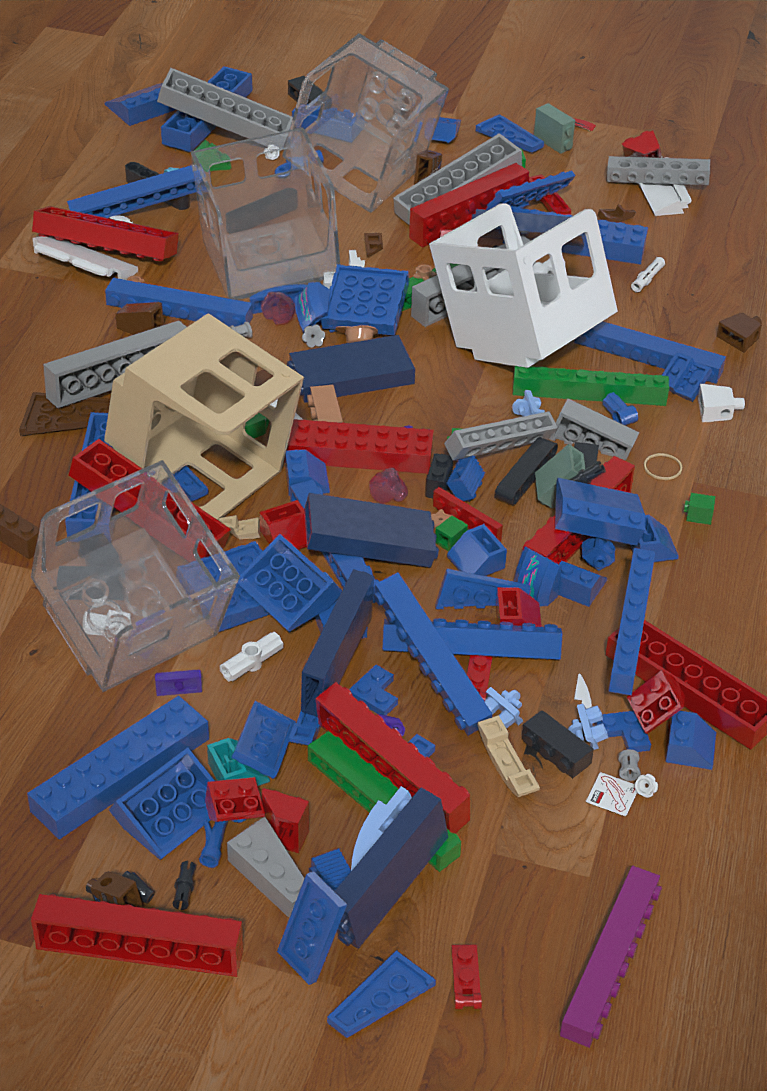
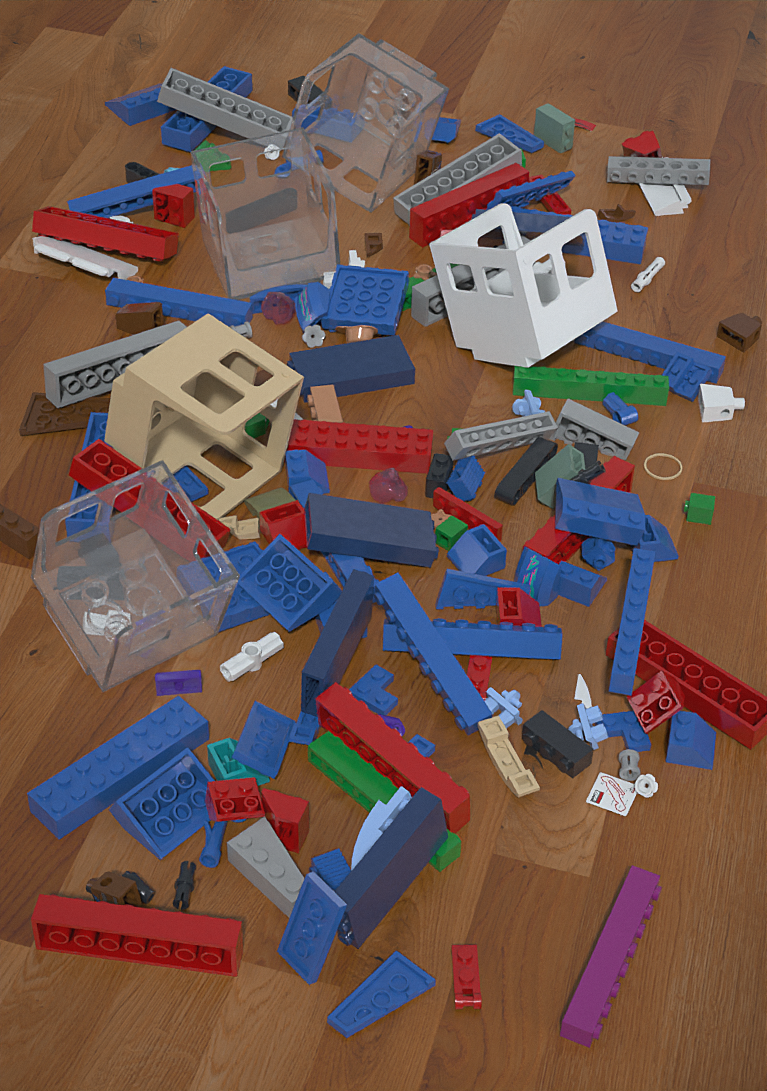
(174, 204): none -> red slope
(268, 500): none -> olive slope

